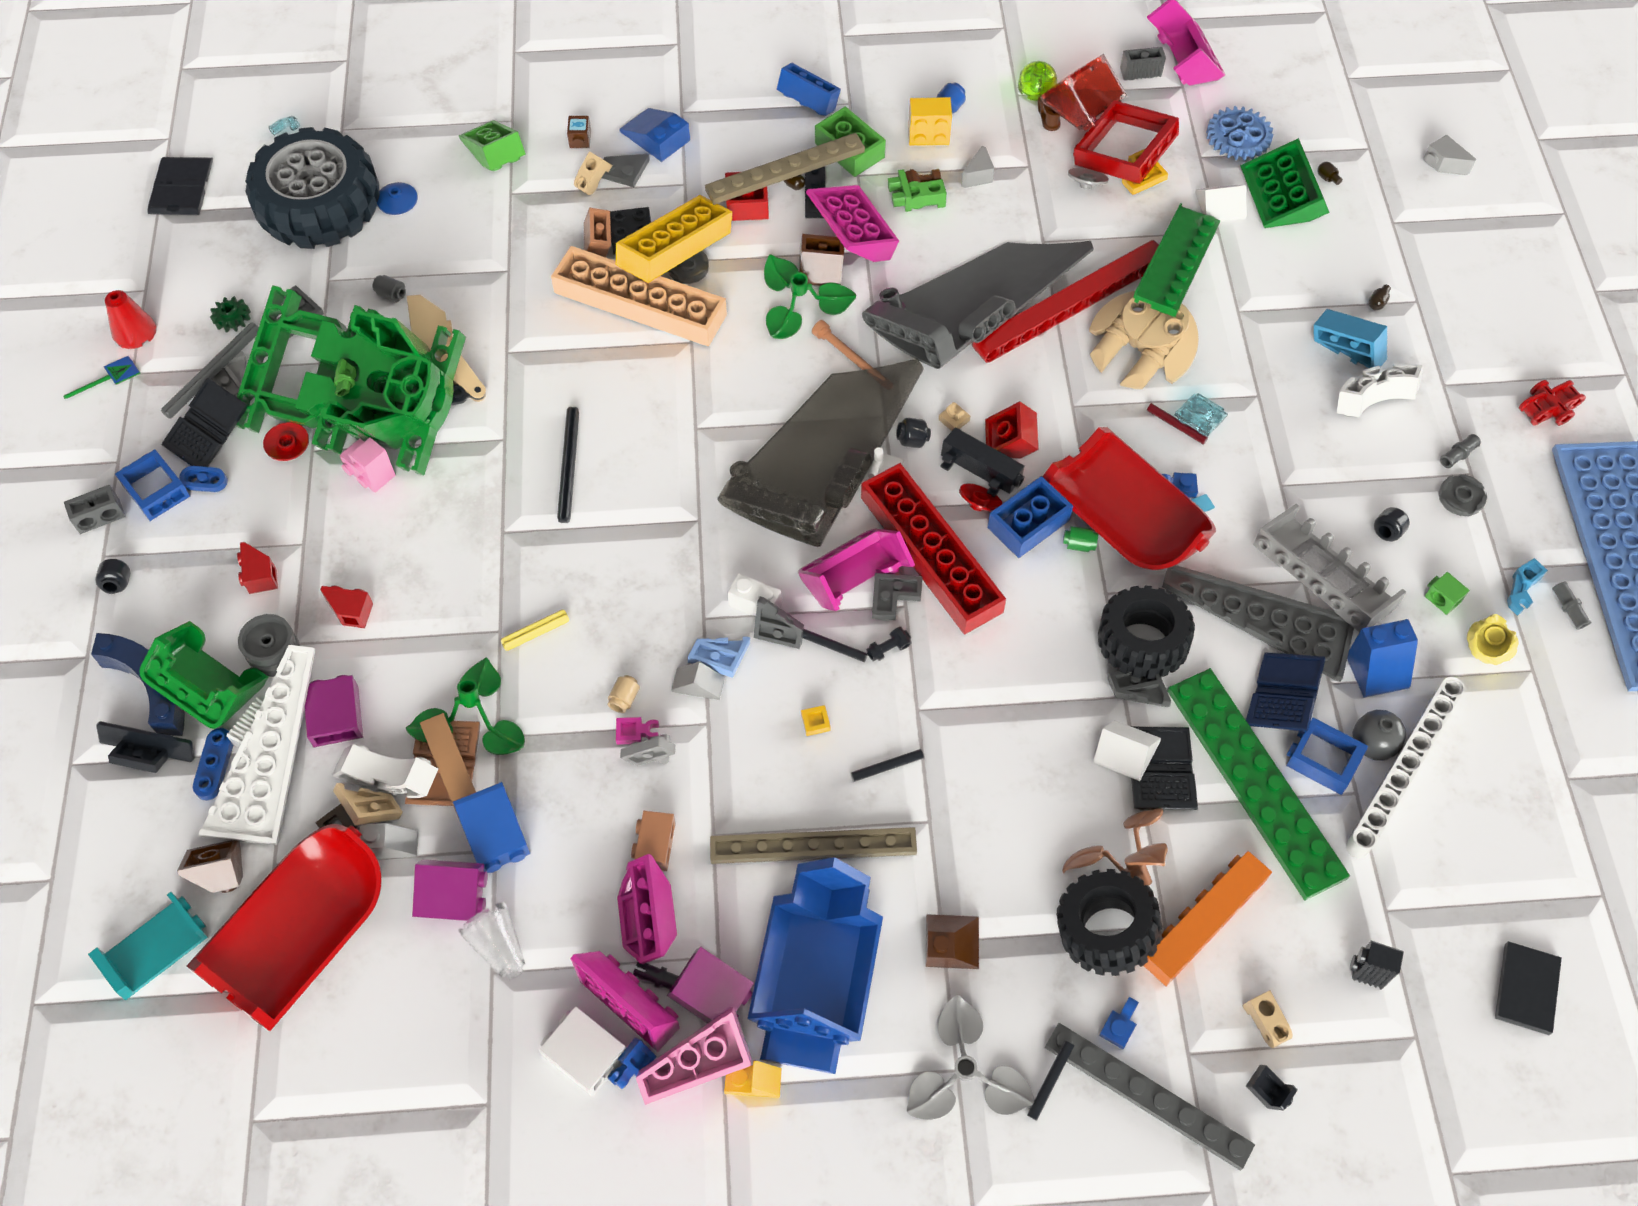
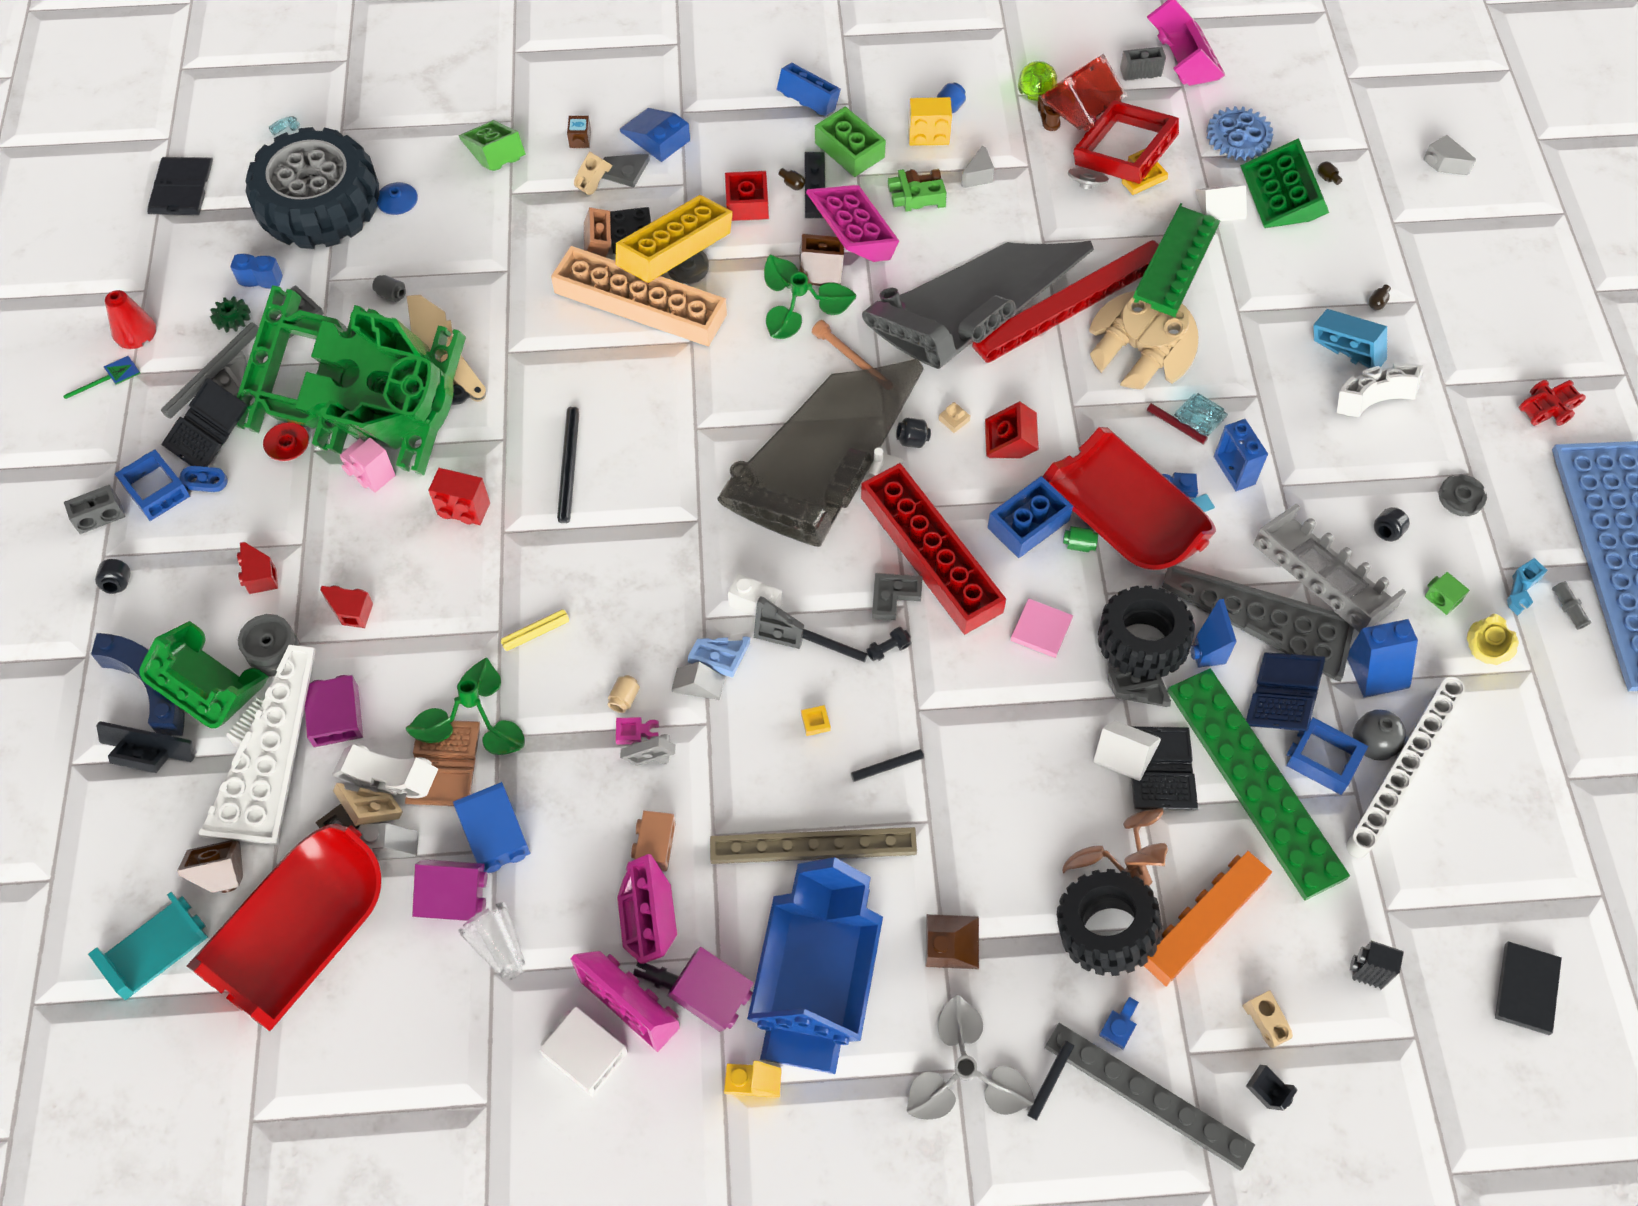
(214, 772): blue plate -> none
(256, 271): none -> blue brick
(344, 378): bright green piece -> none
(447, 757): medium nougat slope -> none
(459, 496): none -> red brick
(633, 1059): blue plate -> none
(701, 1057): bright pink wedge -> none
(784, 168): dark tan plate -> none
(853, 564): dark pink windscreen -> none
(978, 497): red dish -> none
(982, 461): black brick -> none
(1041, 628): none -> bright pink tile
(1215, 639): none -> blue slope
(1229, 451): none -> blue window
(1460, 451): dark grey pin -> none

